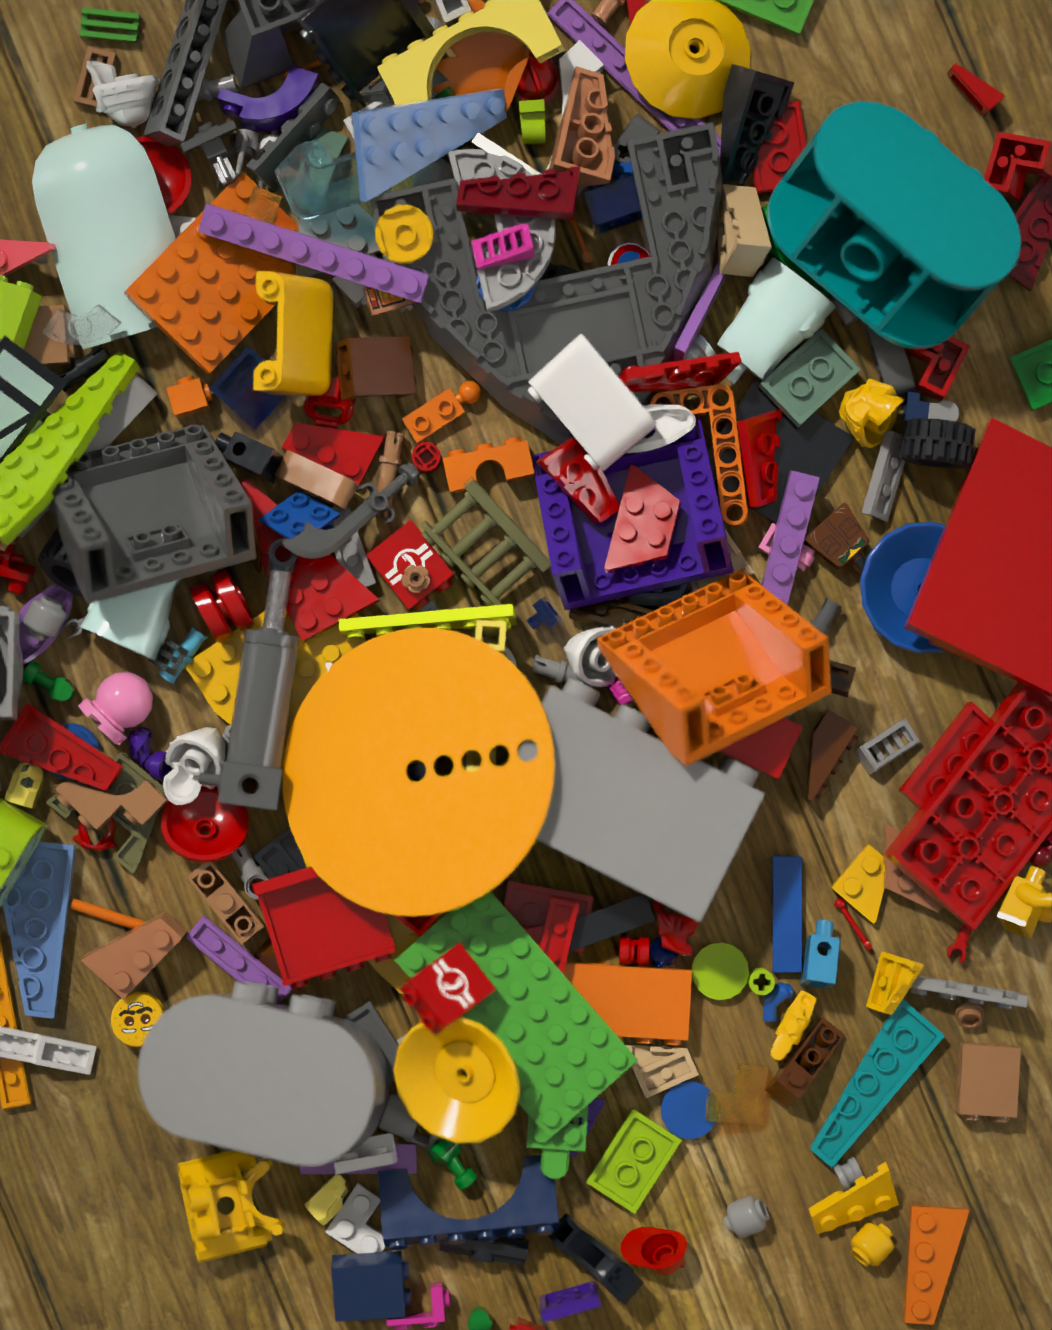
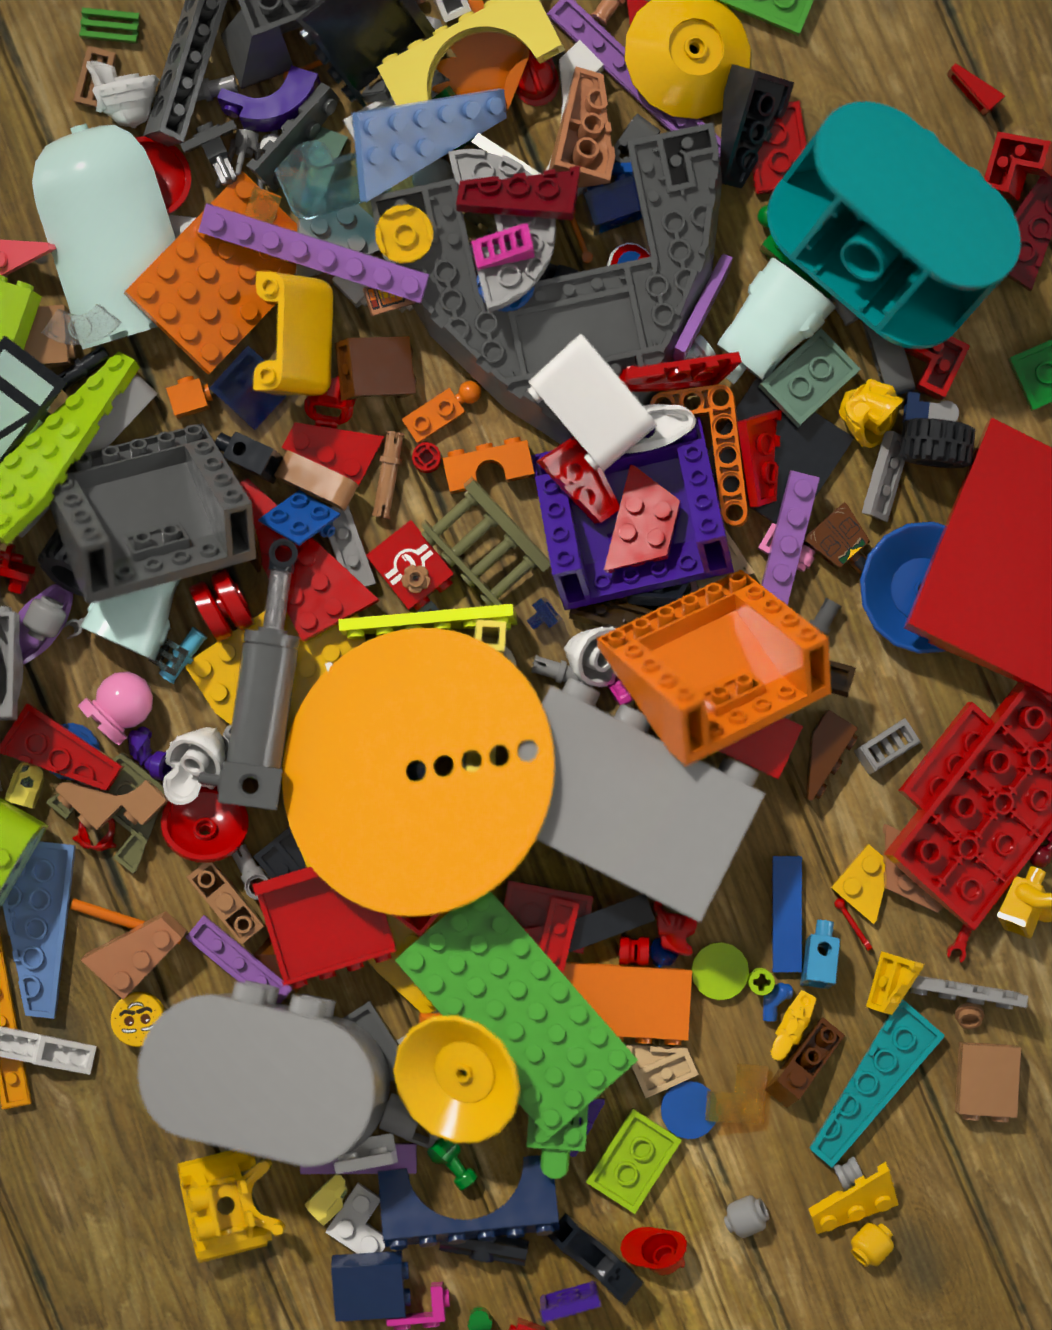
(58, 688): green leg -> none
(319, 543): dark grey sword -> none
(446, 989): red panel -> none
(532, 121): lime leg -> none
(741, 231): tan wedge -> none
(930, 1256): orange wing -> none

